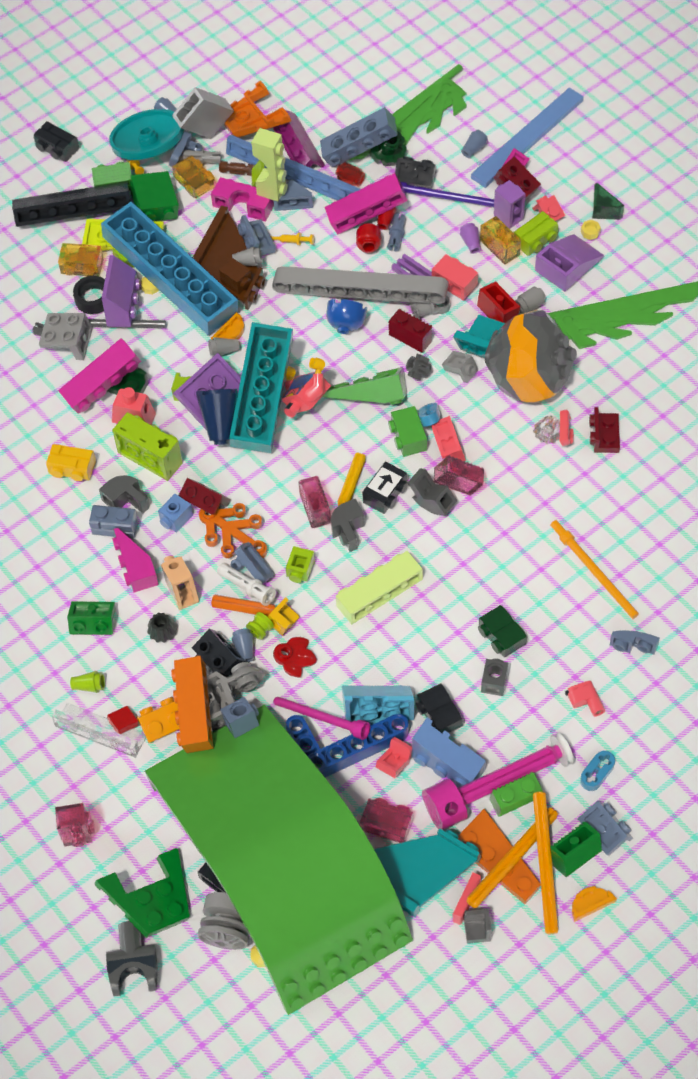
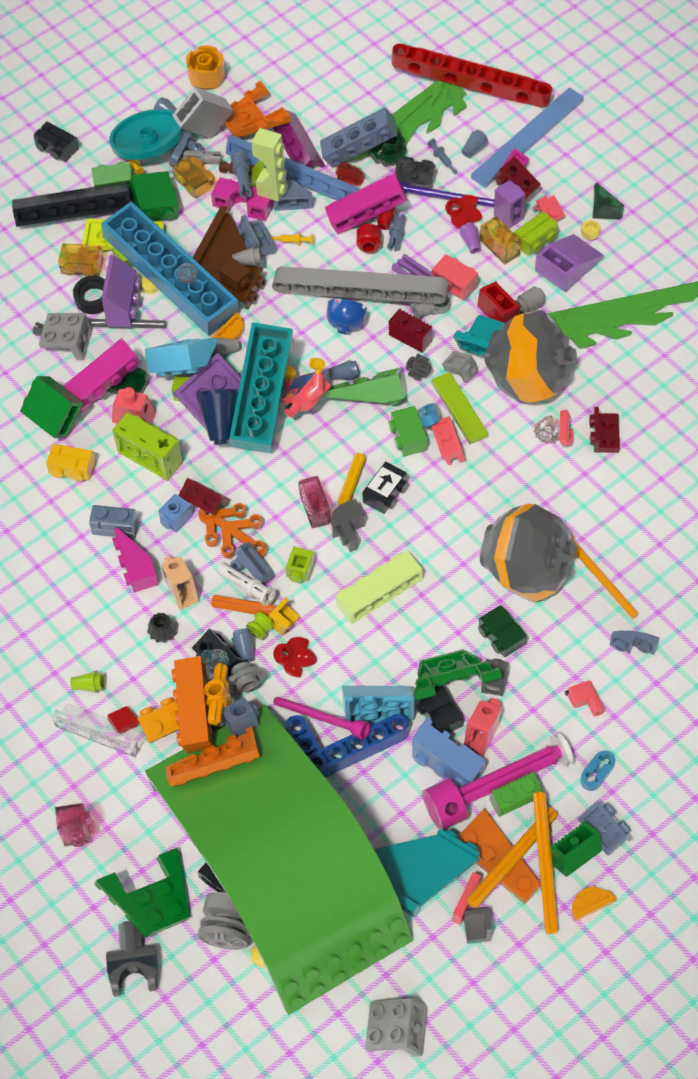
(51, 406): none -> green brick
(91, 618): green bracket -> none
(122, 490): dark grey brick -> none
(180, 356): none -> medium azure wedge
(187, 273): none -> clear tile
(205, 67): none -> light orange brick
(213, 657): none -> clear light blue cone
(214, 758): none -> orange wing
(217, 694): none -> light orange axle
(241, 170): none -> sand blue pin
(345, 370): none -> sand blue cone
(386, 820): clear pink brick -> none
(395, 758): coral bracket -> none
(396, 1026): none -> light grey bracket
(431, 496): dark grey brick -> none
(439, 152): none -> sand blue piece
(448, 667): none -> green wing
(459, 408): none -> lime tile
(459, 475): clear pink brick -> none
(466, 210): none -> red plate
(471, 75): none -> red beam
(484, 719): none -> coral torso
(528, 551): none -> dark grey rock

